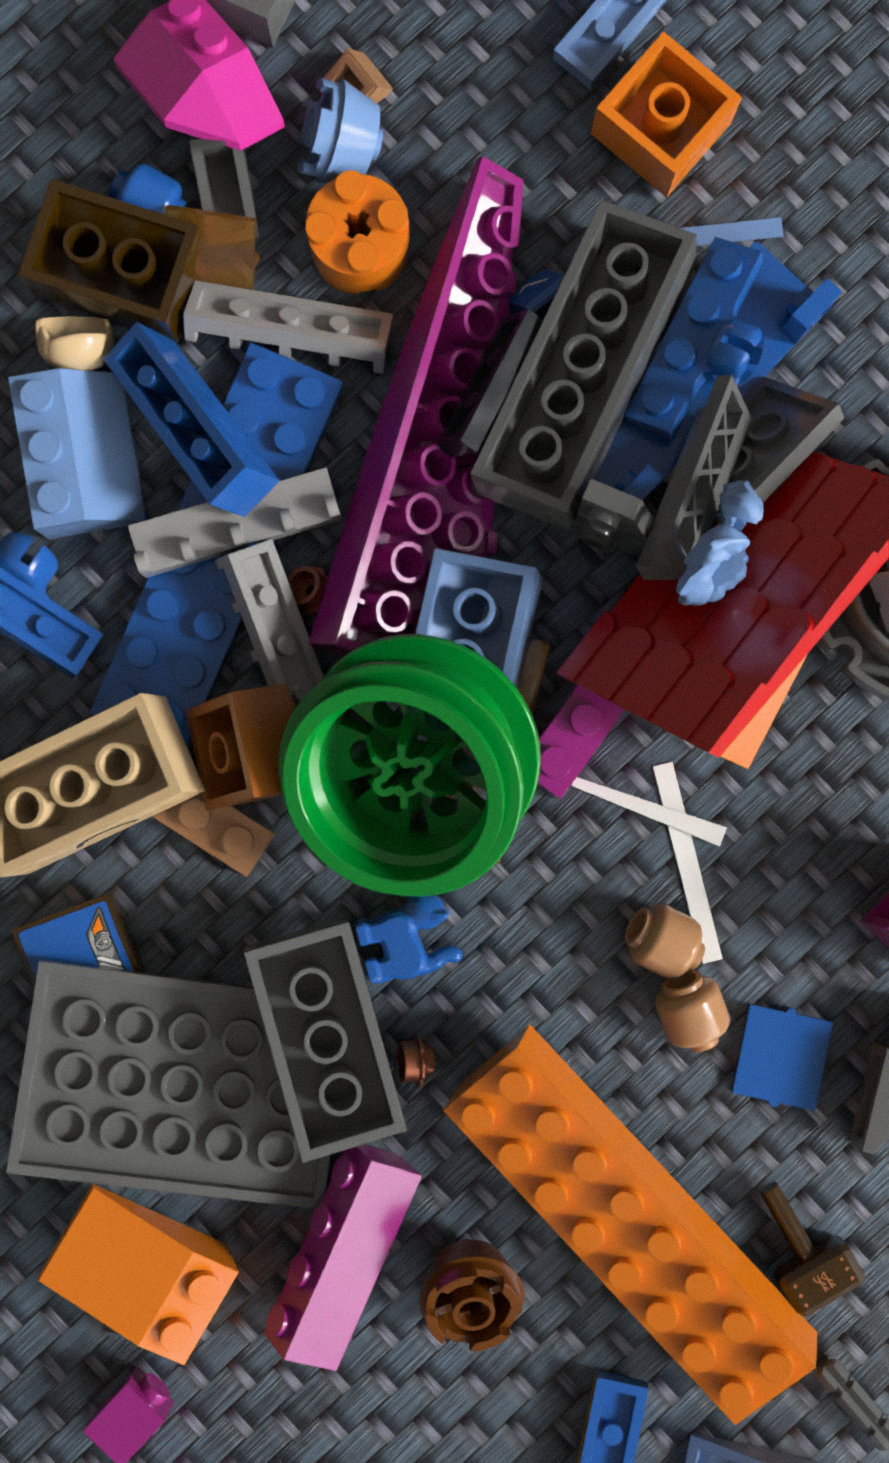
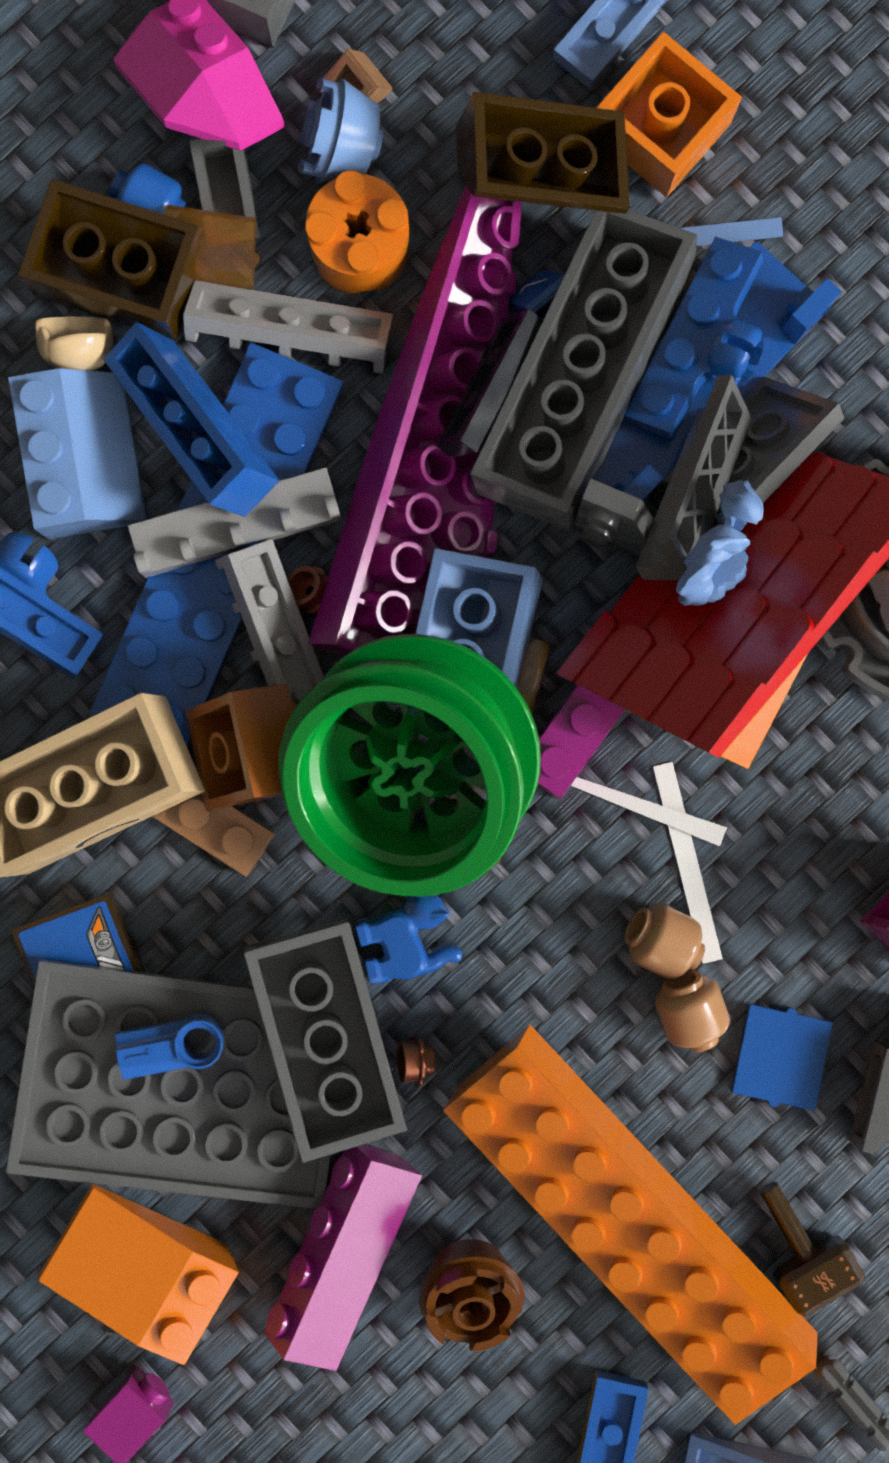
(164, 1047): none -> blue piece
(543, 153): none -> dark brown slope

